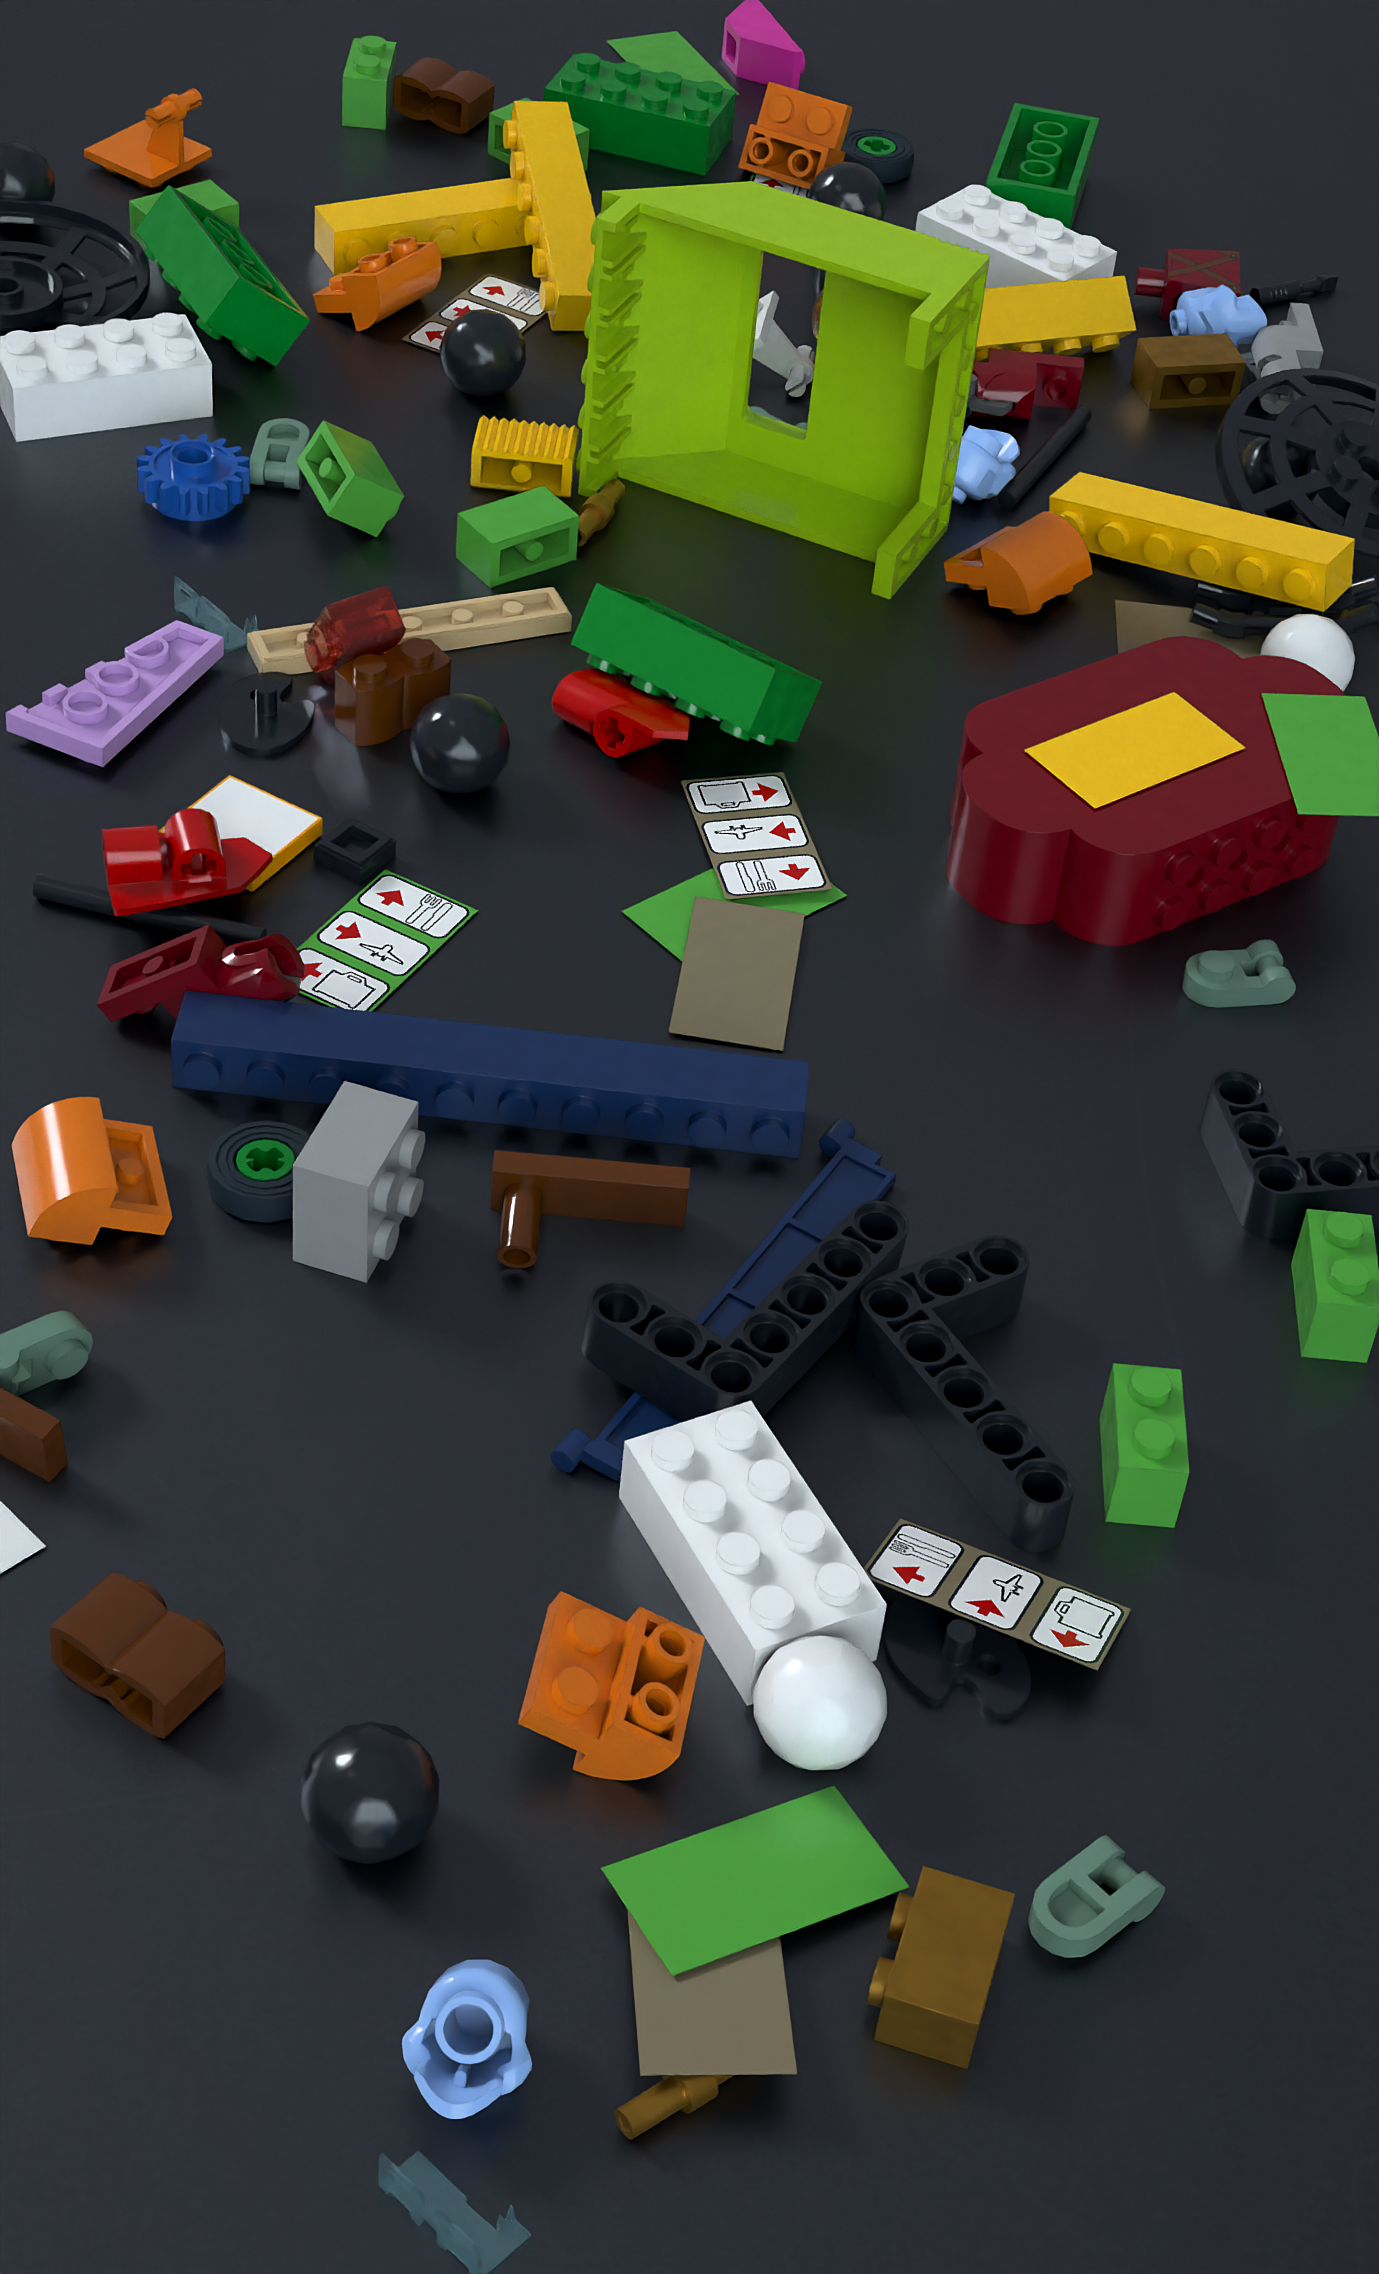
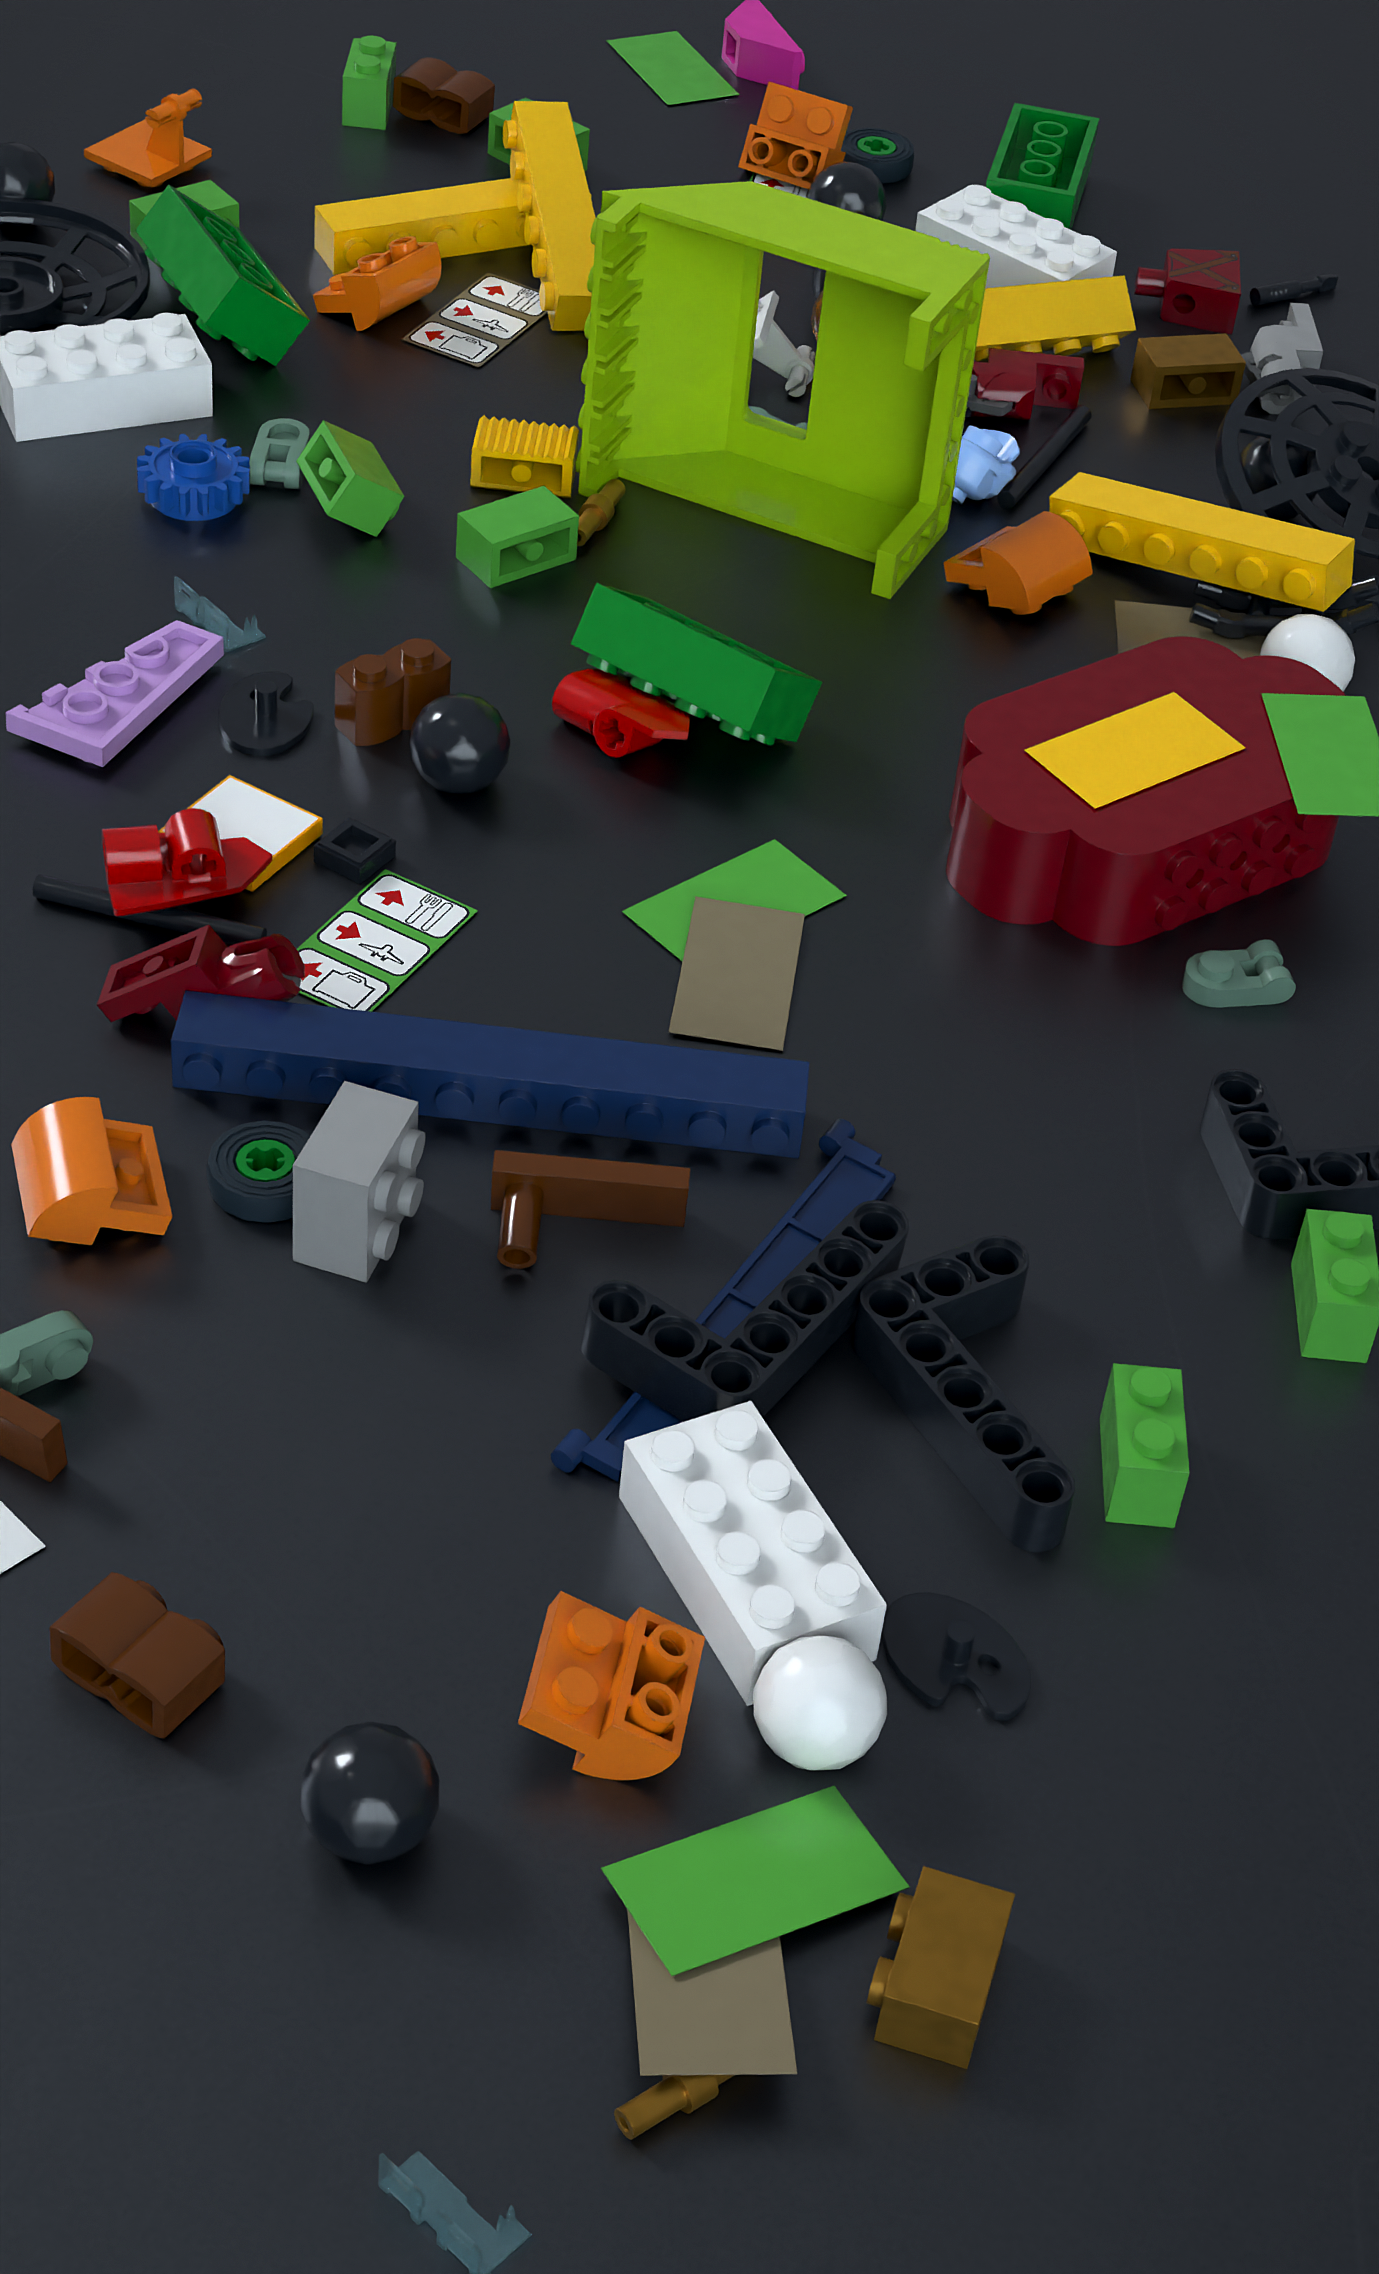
(353, 628): clear red brick -> none
(446, 624): tan tile -> none
(470, 2038): light blue head -> none
(482, 353): black piece -> none
(646, 112): green brick -> none
(755, 835): sticker -> none
(997, 1593): sticker -> none
(1077, 1916): sand green plate -> none
(1217, 312): light blue head -> none

